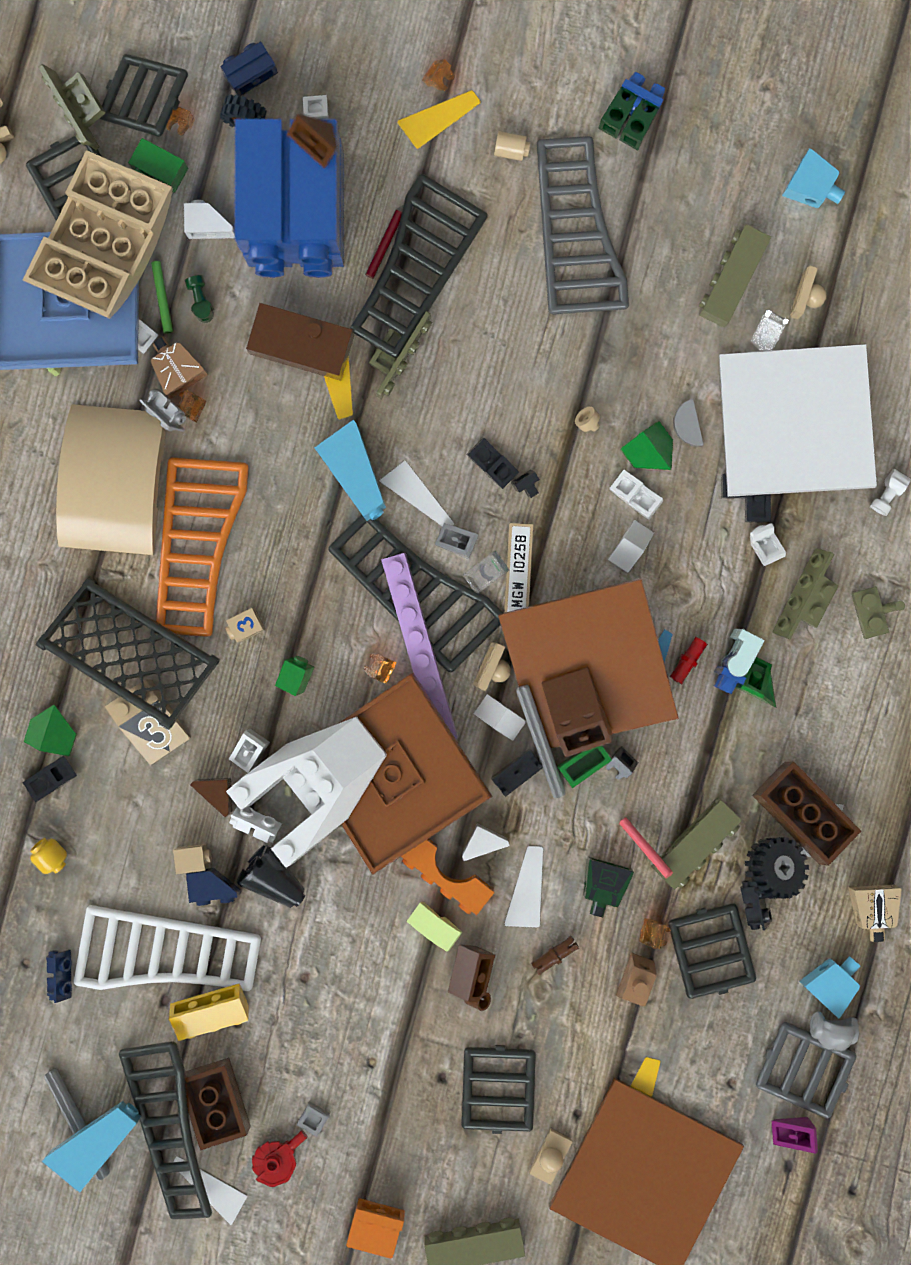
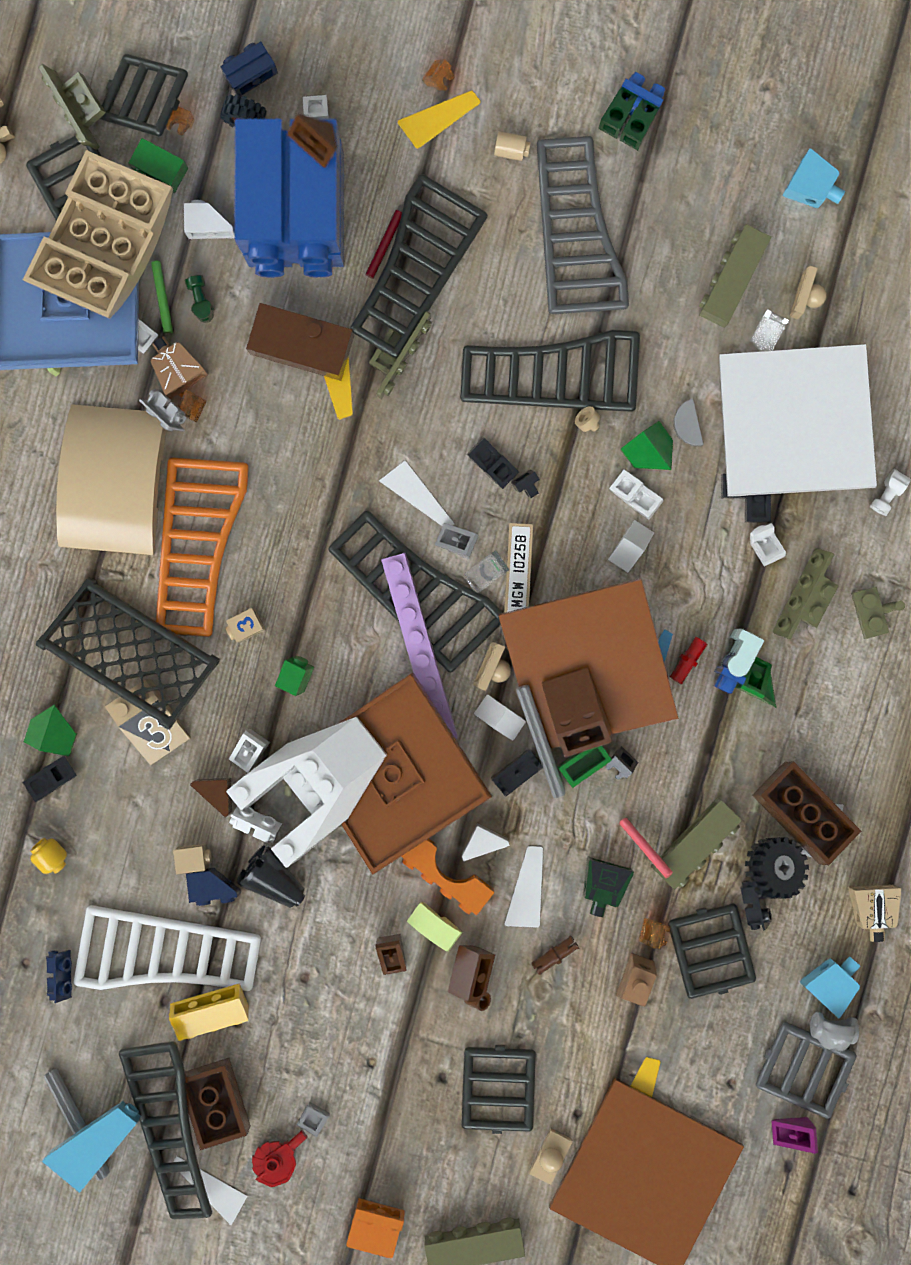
(351, 466): medium azure slope -> none
(381, 668): clear orange tile -> none
(391, 954): none -> reddish brown slope
(562, 350): none -> pearl dark grey bar

